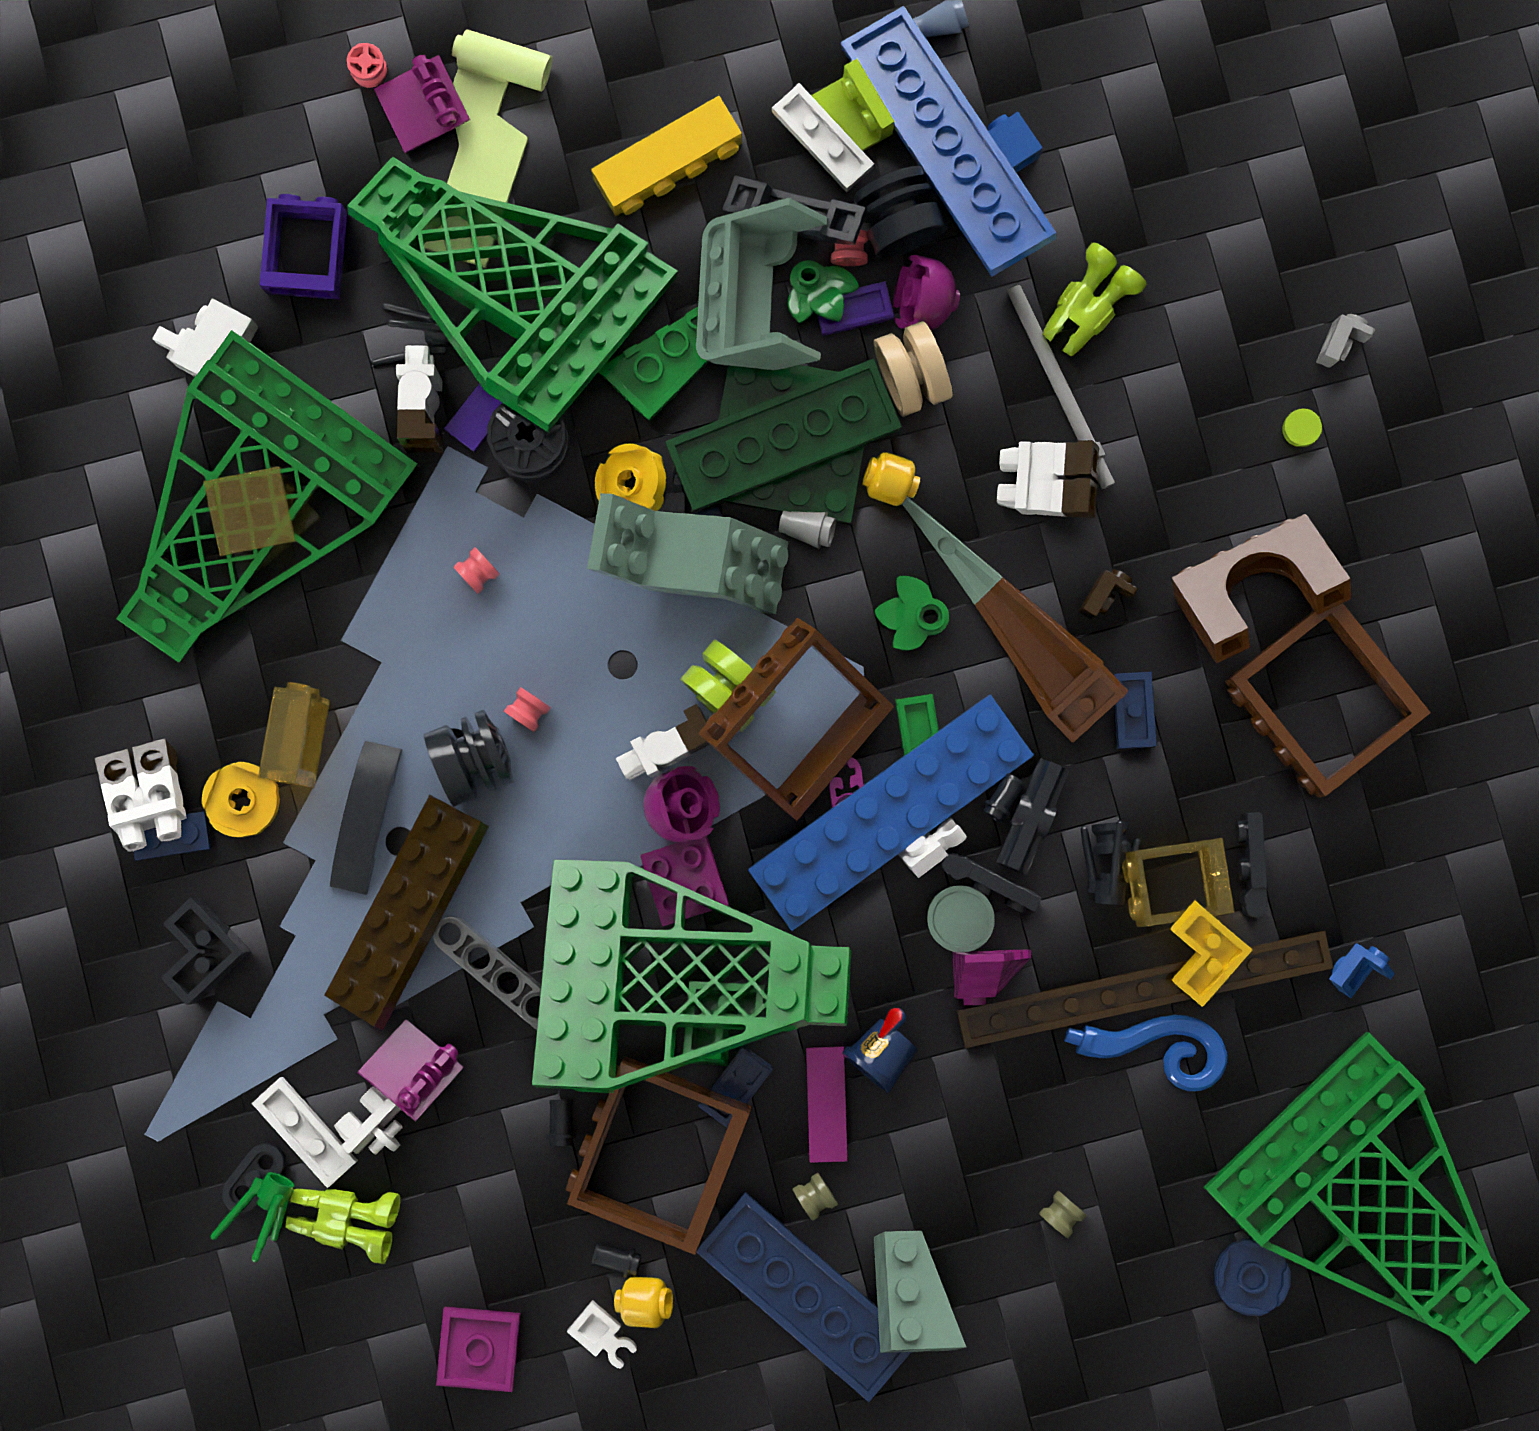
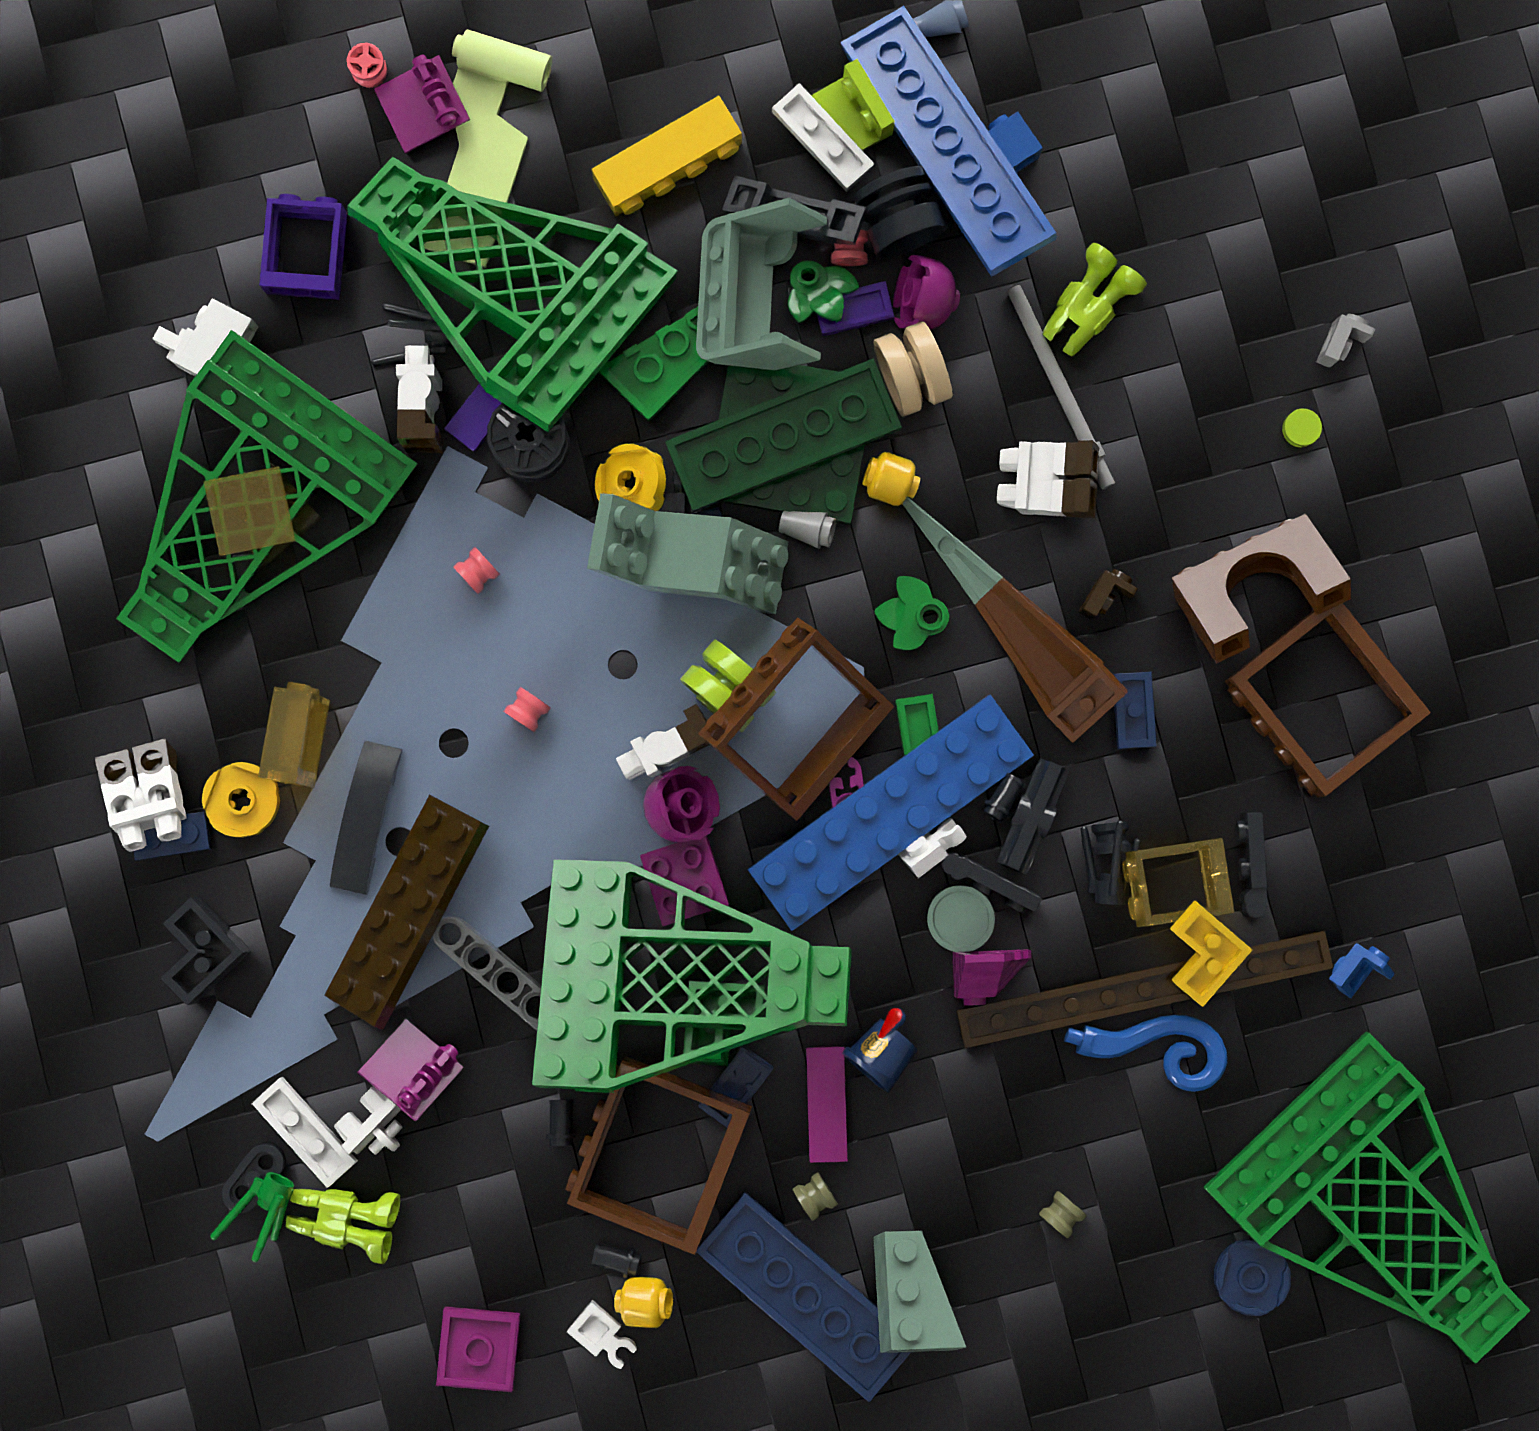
(468, 758): black wheel -> none

